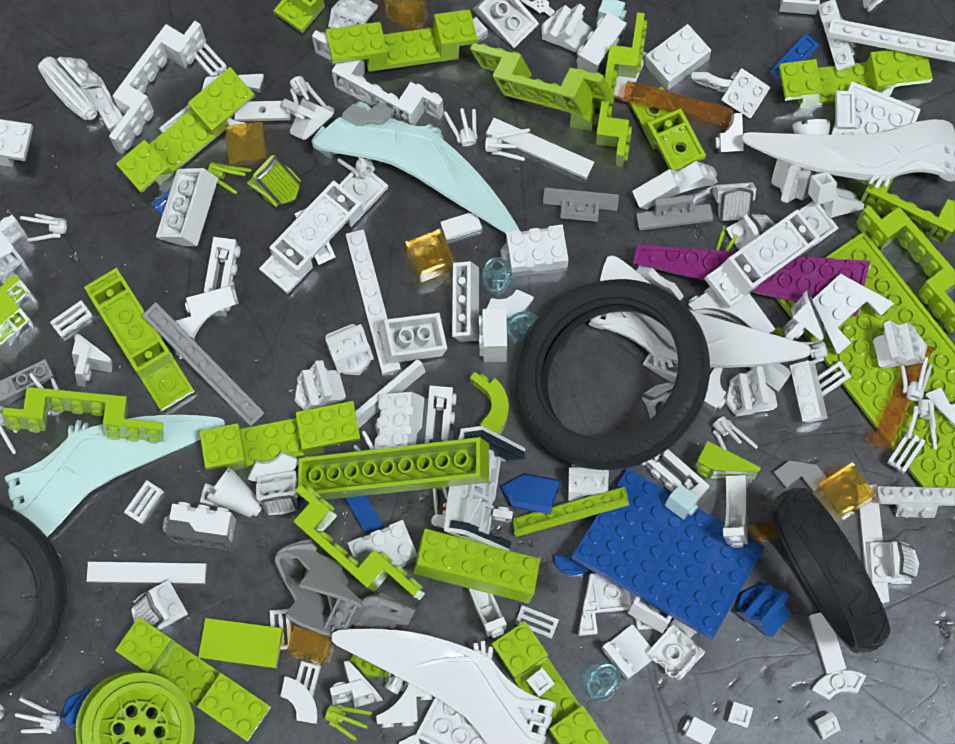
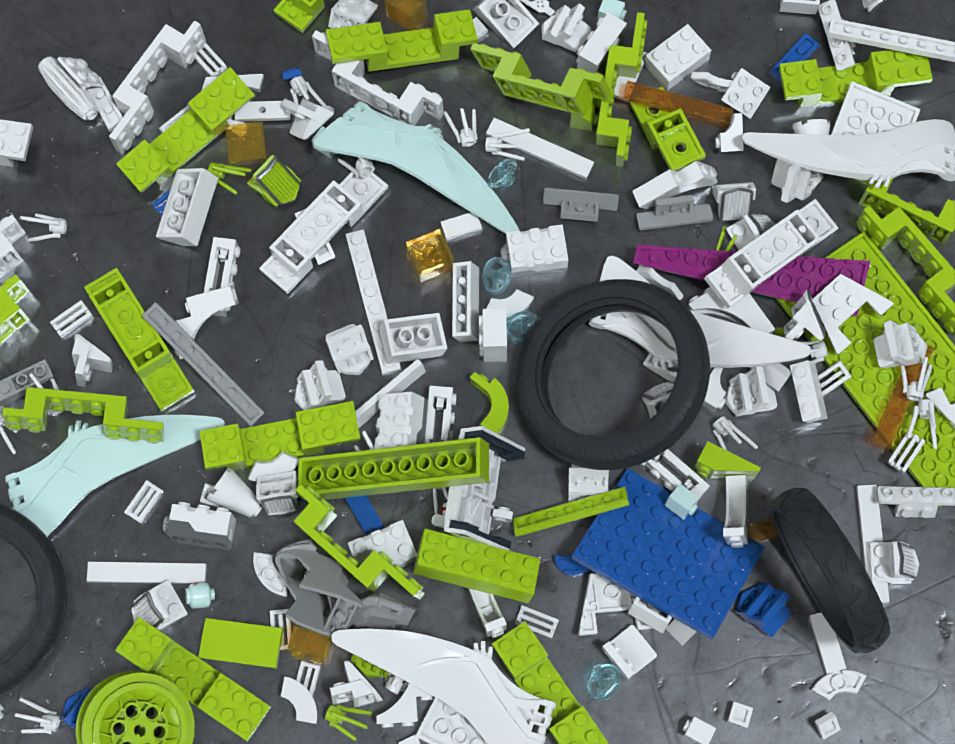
(199, 595): none -> light aqua head
(268, 574): none -> white tile
(291, 73): none -> blue tile
(378, 114): light grey tile -> none
(504, 176): none -> clear light blue piece
(532, 492): blue tile -> none
(540, 682): white plate -> none
(675, 652): white slope -> none
(793, 470): light grey tile -> none
(833, 200): white arch -> none
(845, 109): white tile -> none
(847, 491): clear yellow brick -> none

